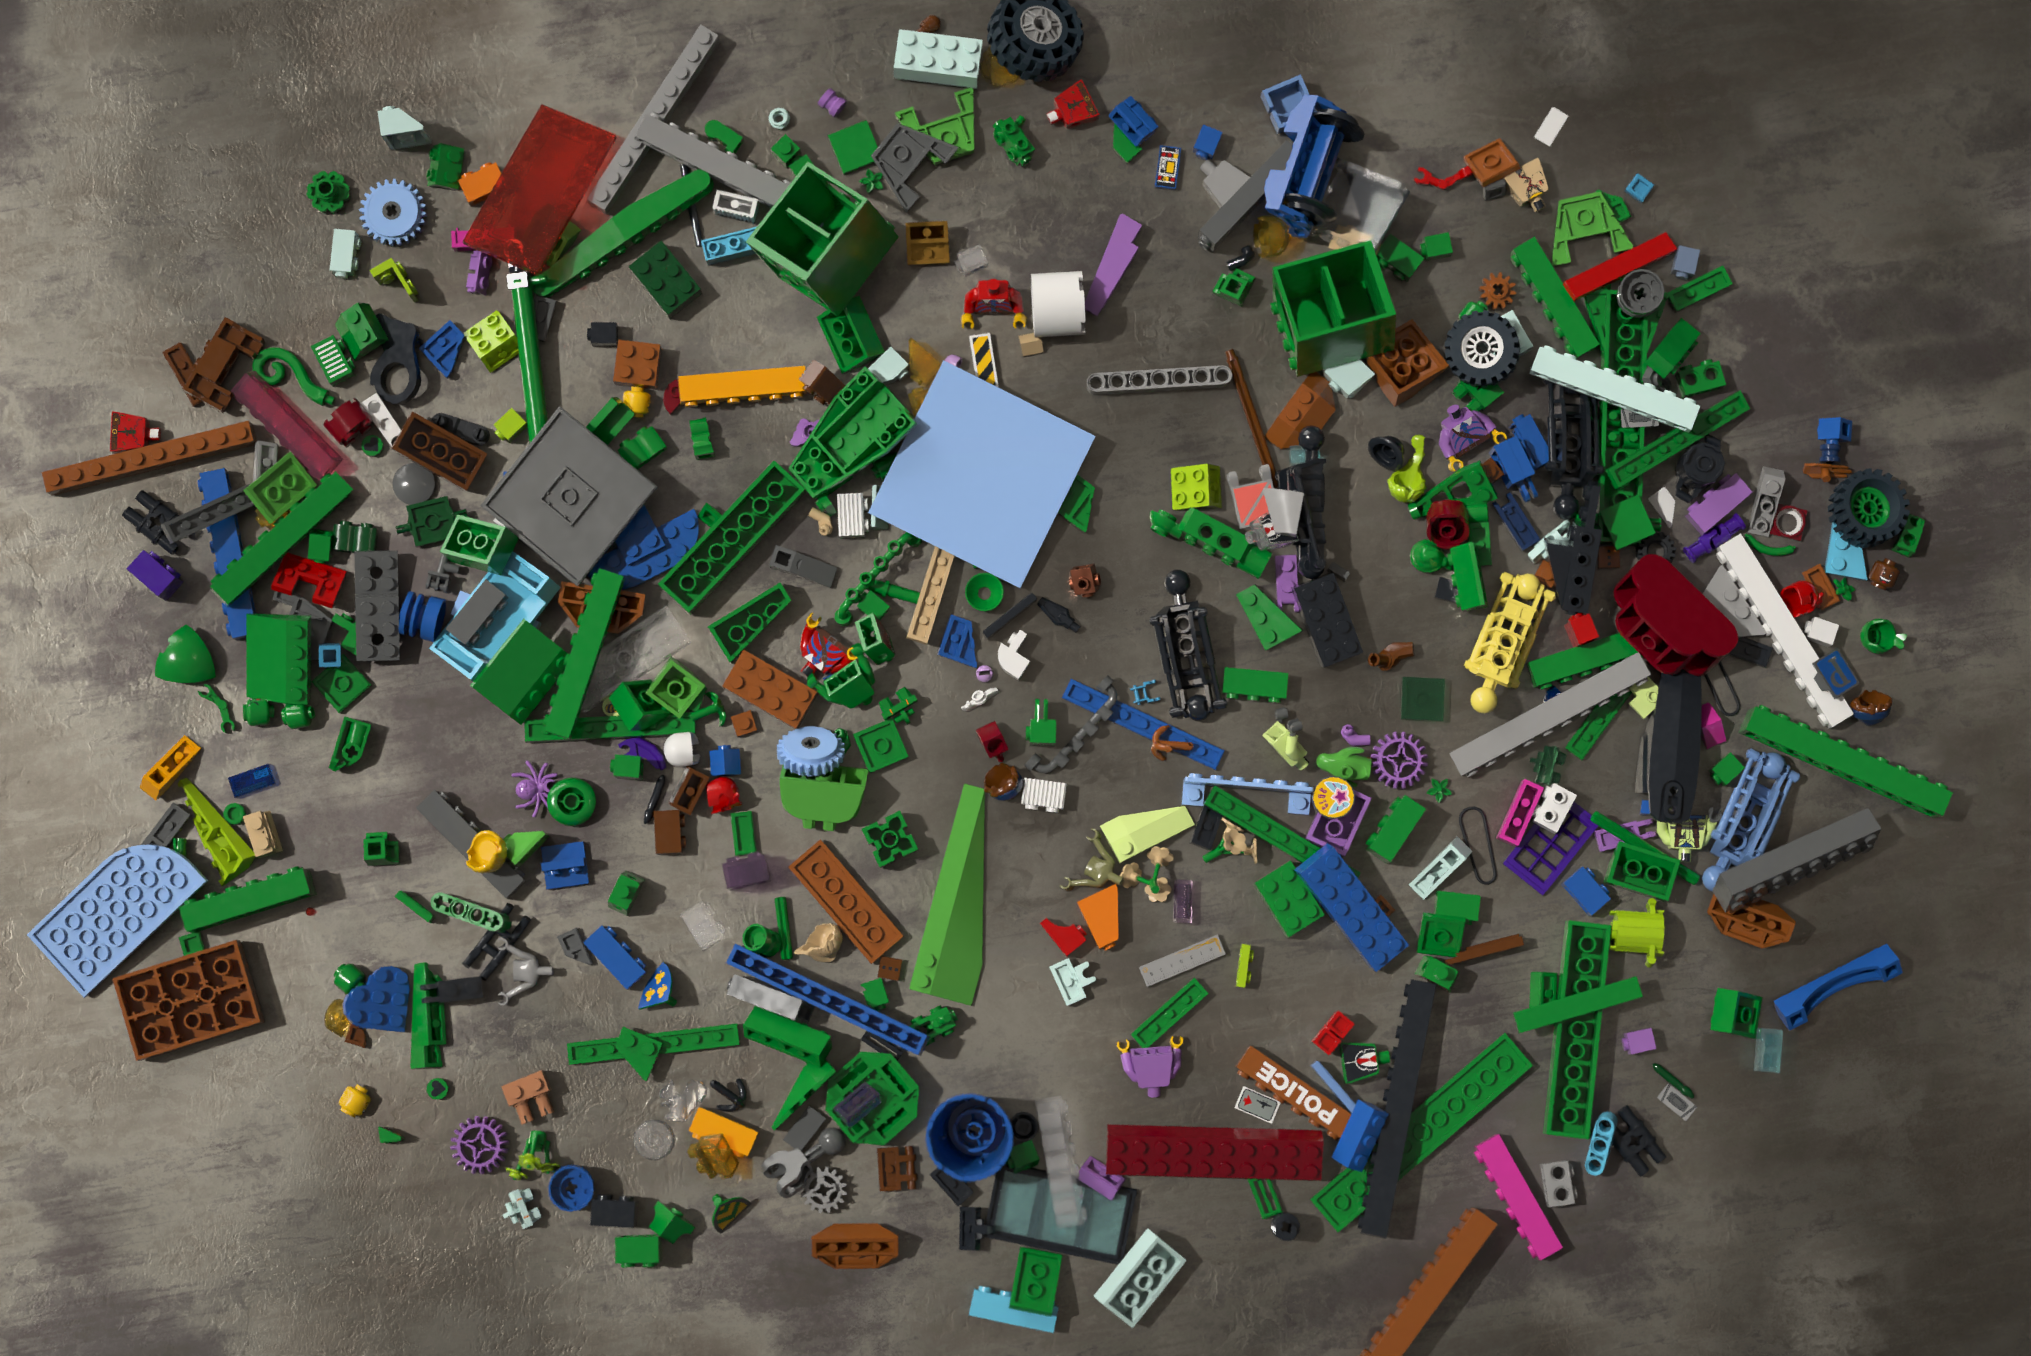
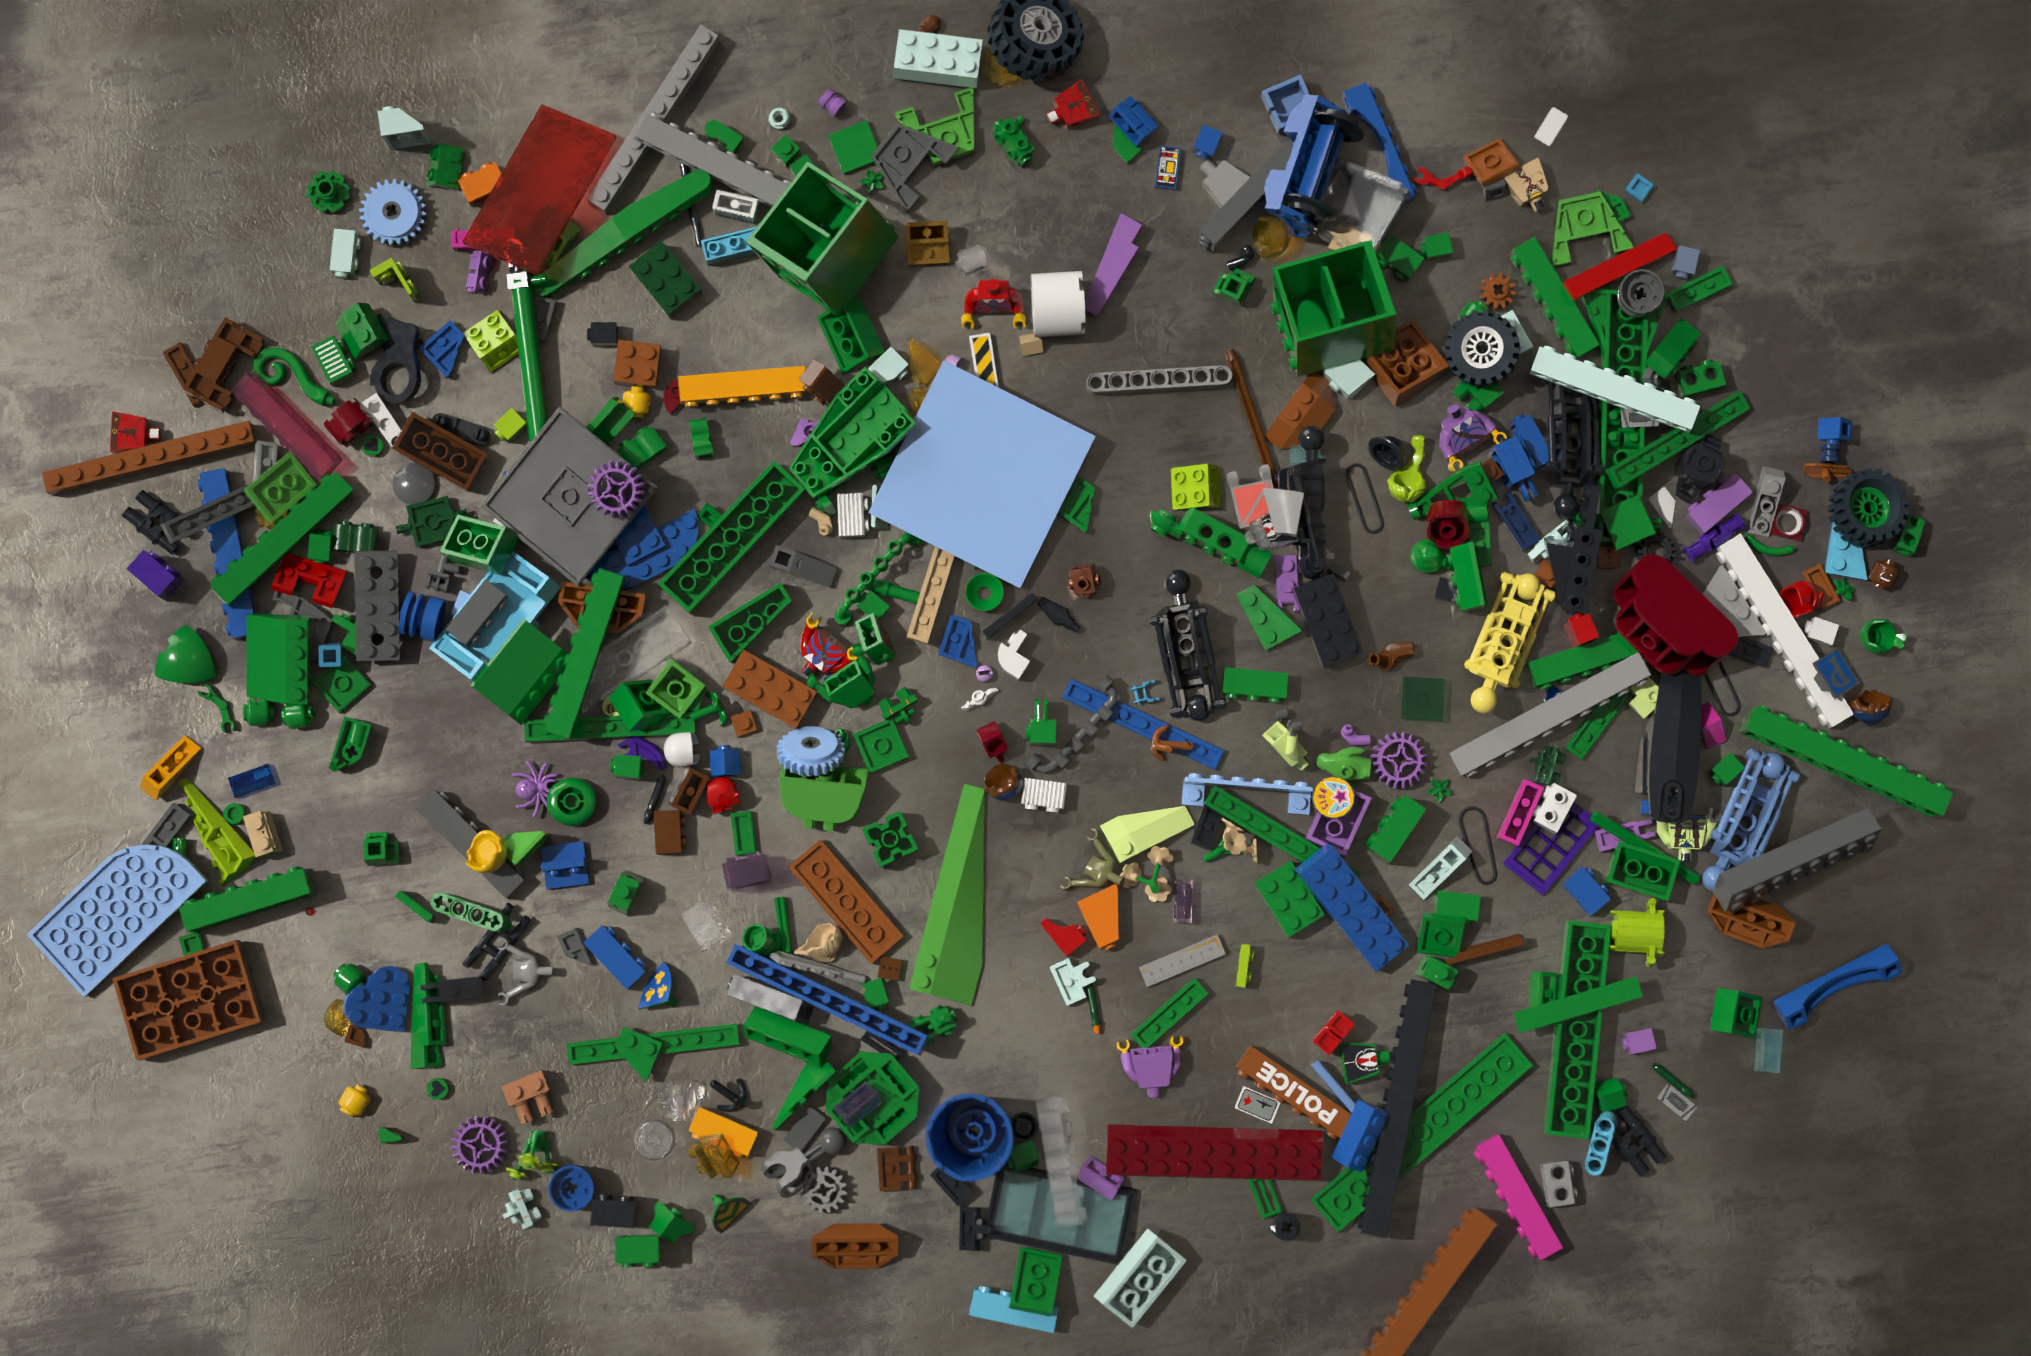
(610, 481): none -> medium lavender gear
(813, 966): none -> light grey sword
(1096, 1024): none -> dark green piece
(1356, 501): none -> black piece
(1361, 102): none -> blue arch
(1610, 1094): none -> green brick

